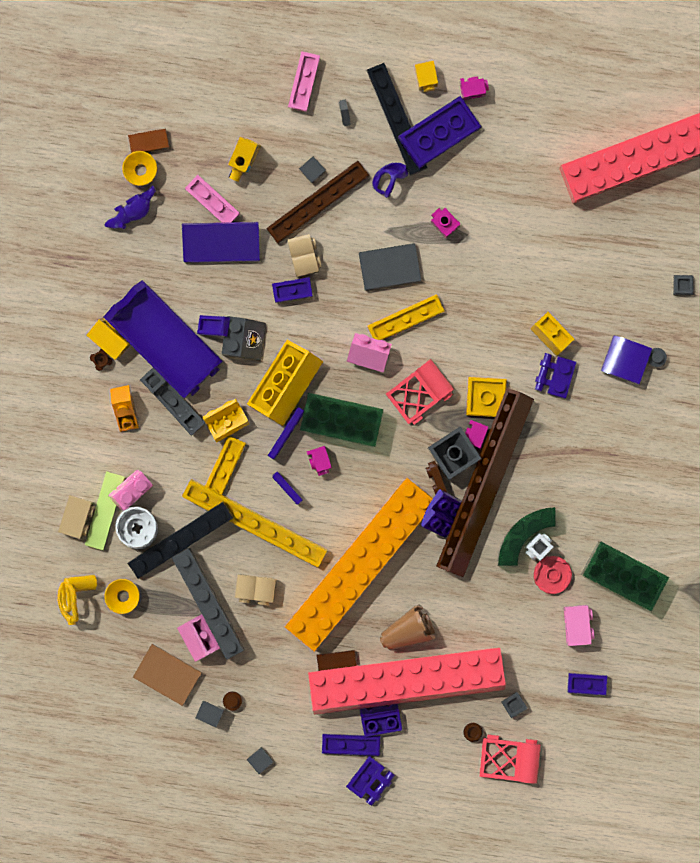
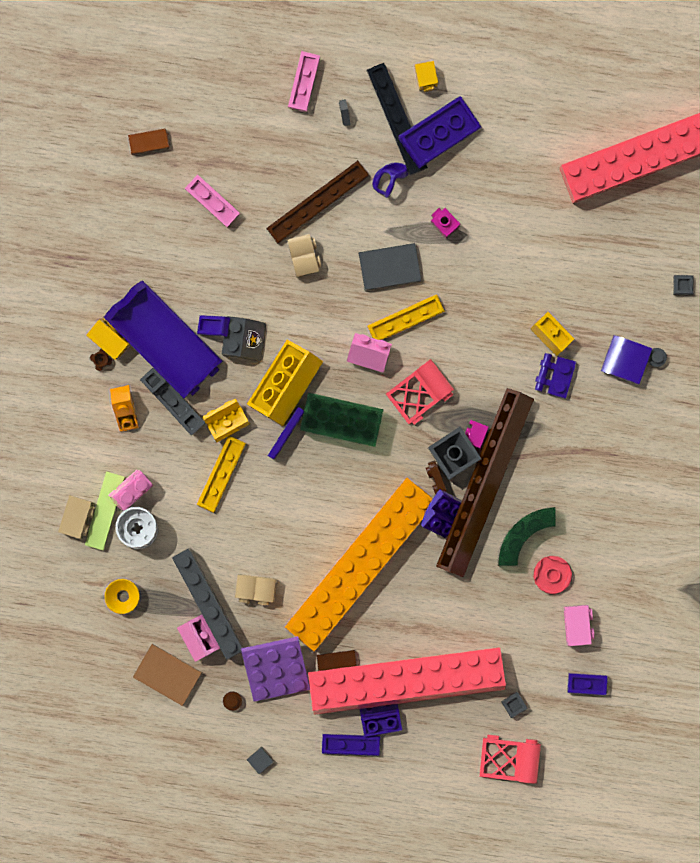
(70, 587): yellow piece -> none
(135, 159): yellow piece -> none
(136, 209): dark purple animal -> none
(181, 539): black plate -> none
(210, 713): dark grey panel -> none
(220, 241): dark purple tile -> none
(246, 149): yellow torso -> none
(257, 524): yellow plate -> none
(275, 669): none -> medium lavender plate
(287, 488): dark purple tile -> none
(292, 290): dark purple plate -> none
(312, 169): dark grey tile -> none
(320, 460): dark pink brick -> none
(365, 777): dark purple plate -> none
(408, 630): medium nougat cone -> none
(472, 732): reddish brown plate -> none
(473, 88): dark pink brick -> none
(484, 396): yellow tile -> none
(538, 546): white brick -> none
(625, 576): clear green brick -> none

